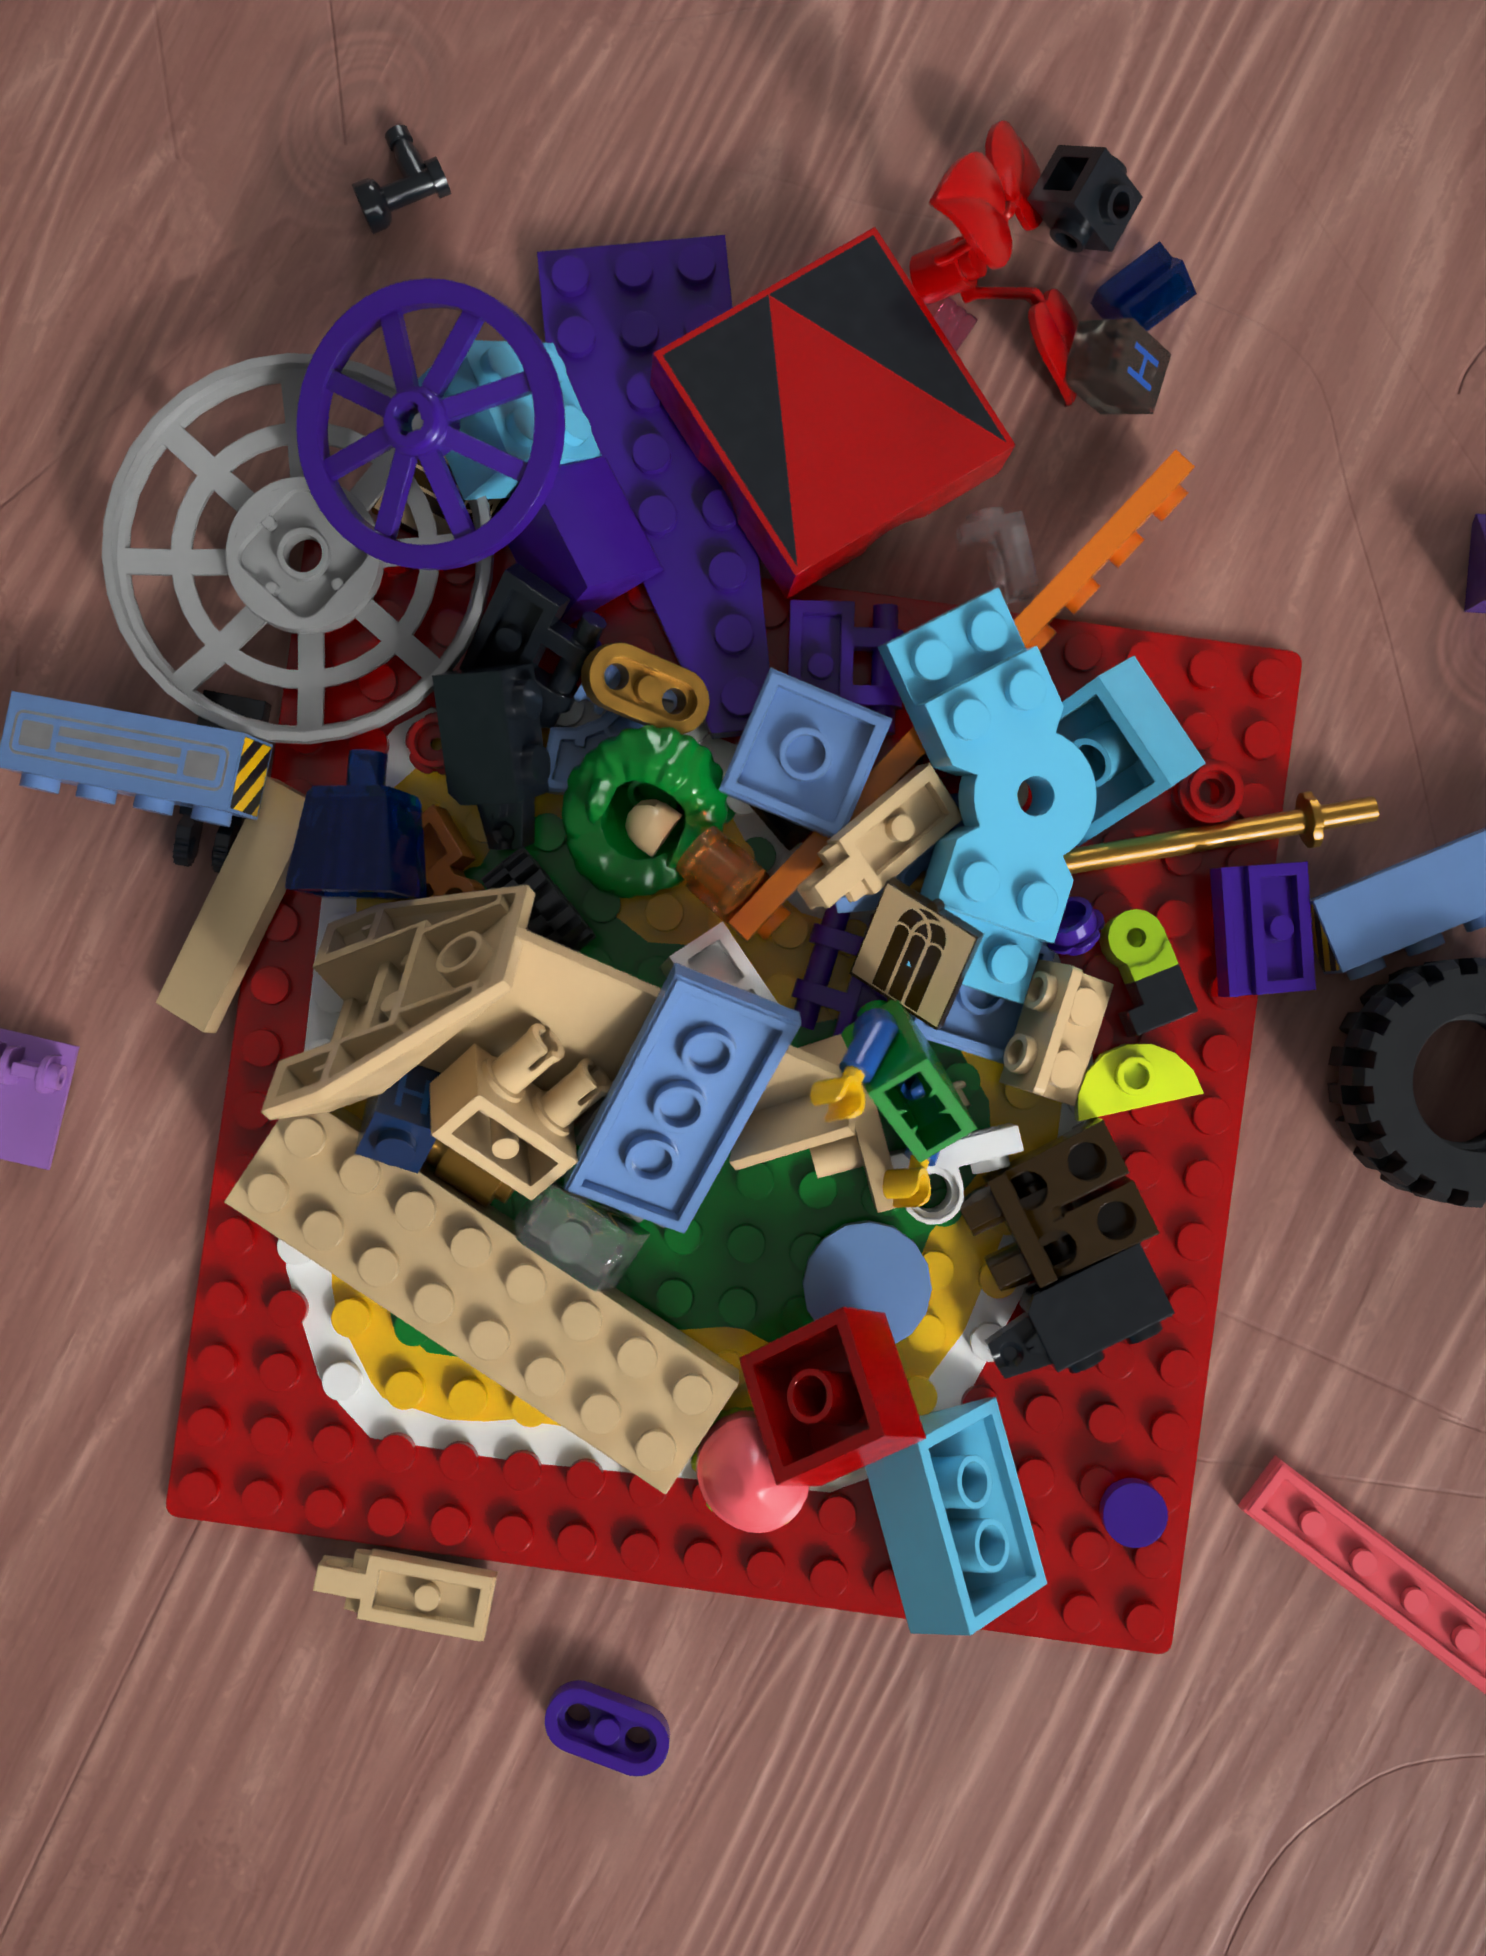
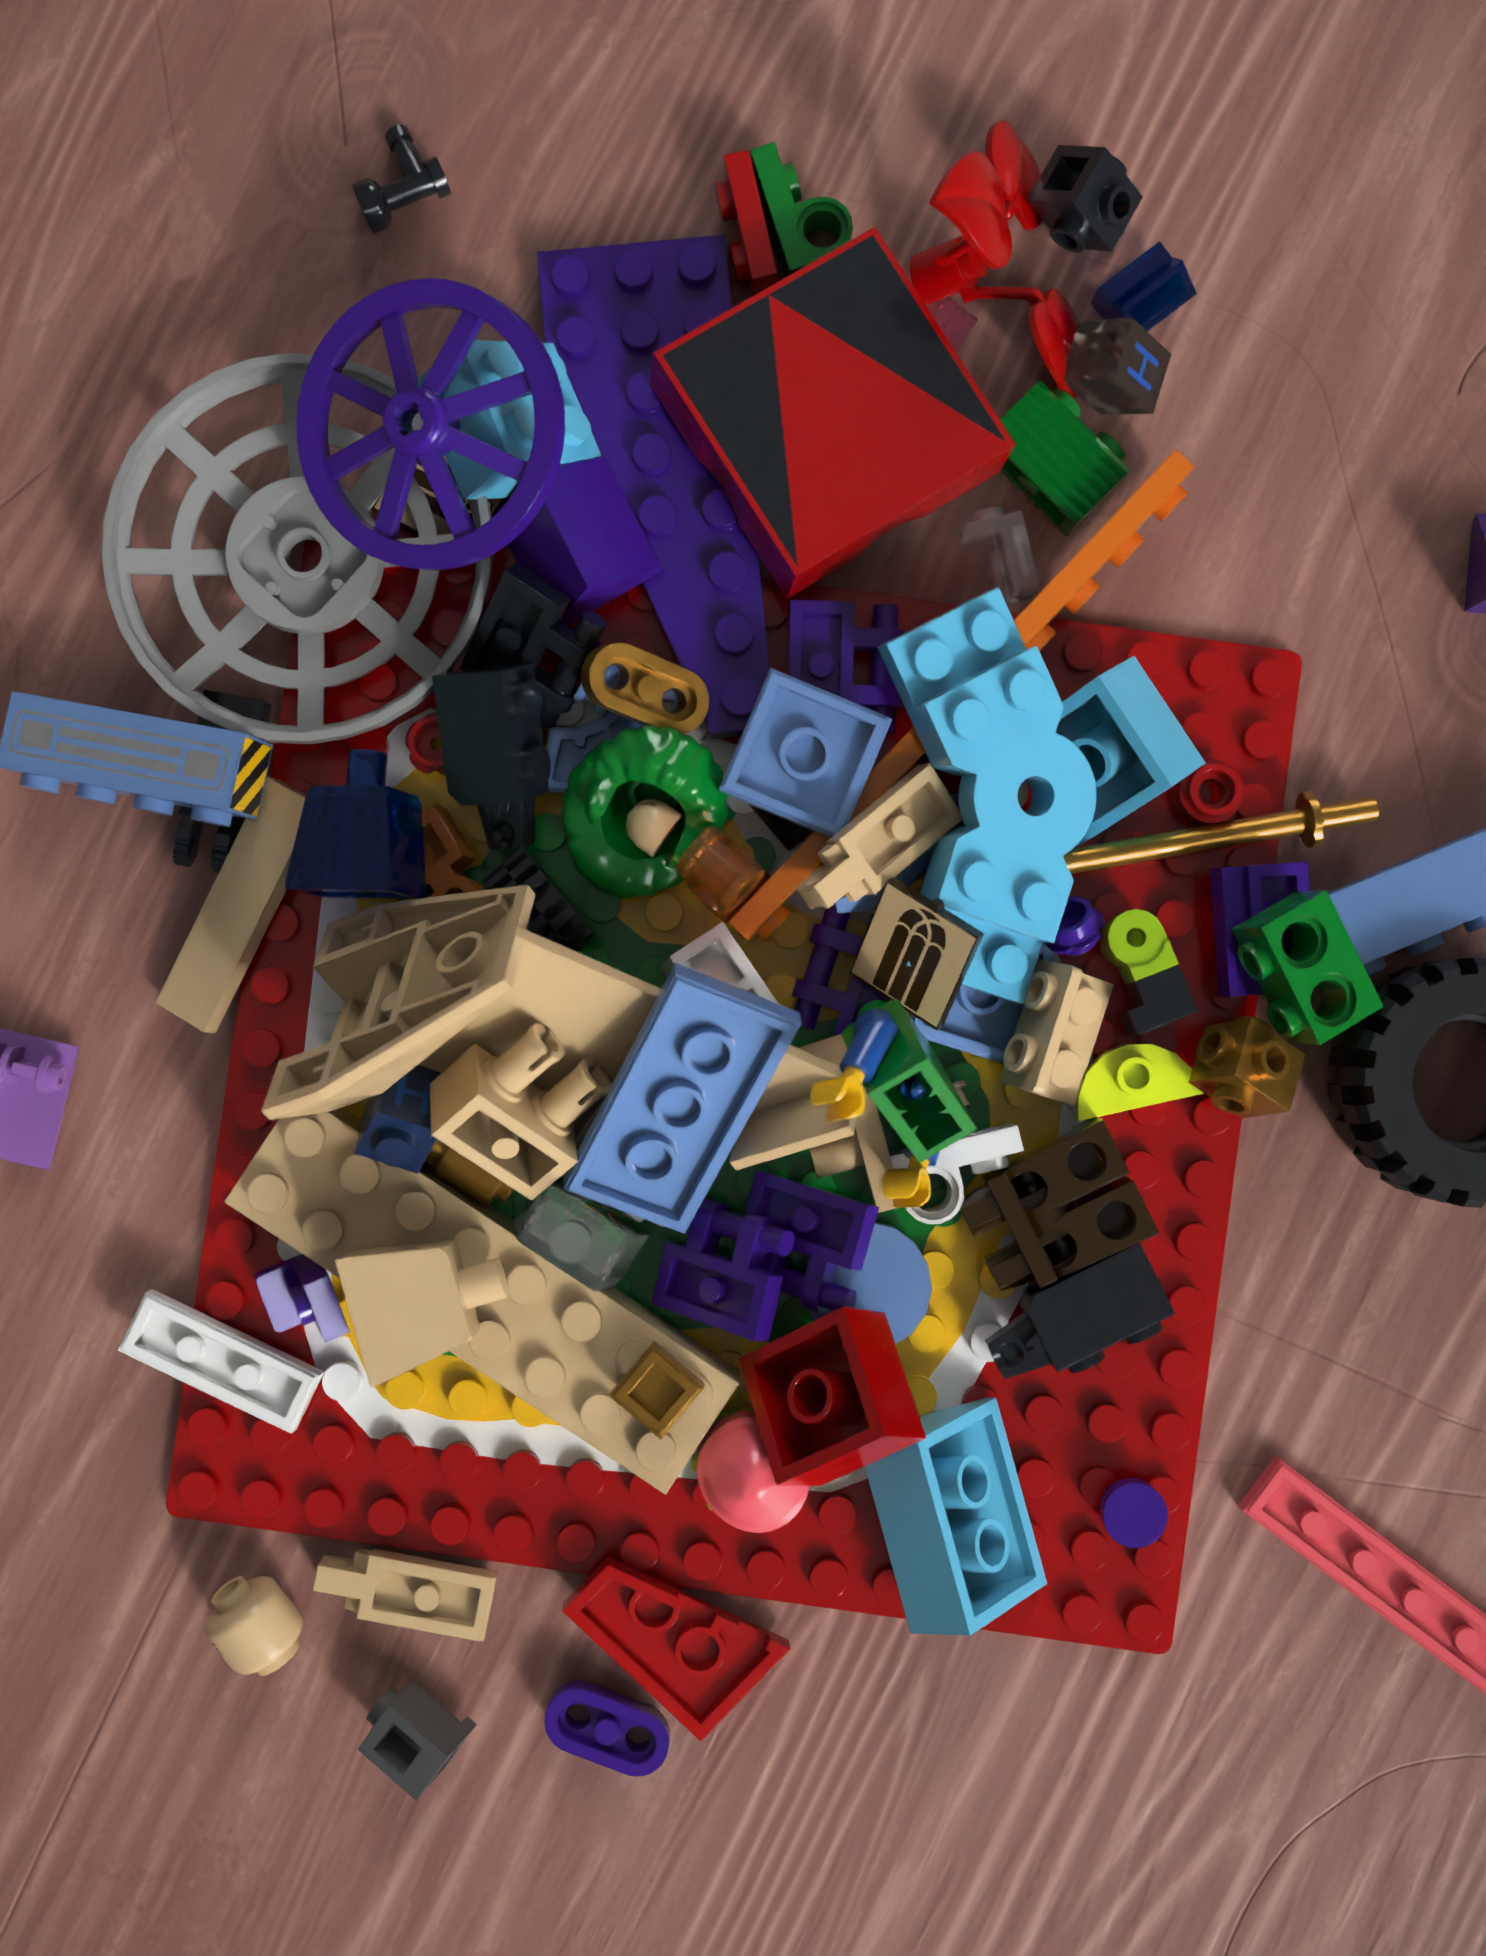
(221, 1361): none -> white tile
(254, 1625): none -> tan head
(299, 1294): none -> bracket
(413, 1738): none -> dark grey brick
(414, 1302): none -> tan torso
(657, 1390): none -> pearl gold tile
(673, 1643): none -> red wing
(720, 1289): none -> dark purple plate
(740, 202): none -> red plate
(791, 221): none -> green plate
(825, 1227): none -> dark purple plate
(1060, 458): none -> green brick
(1246, 1068): none -> pearl gold brick
(1319, 957): none -> green brick

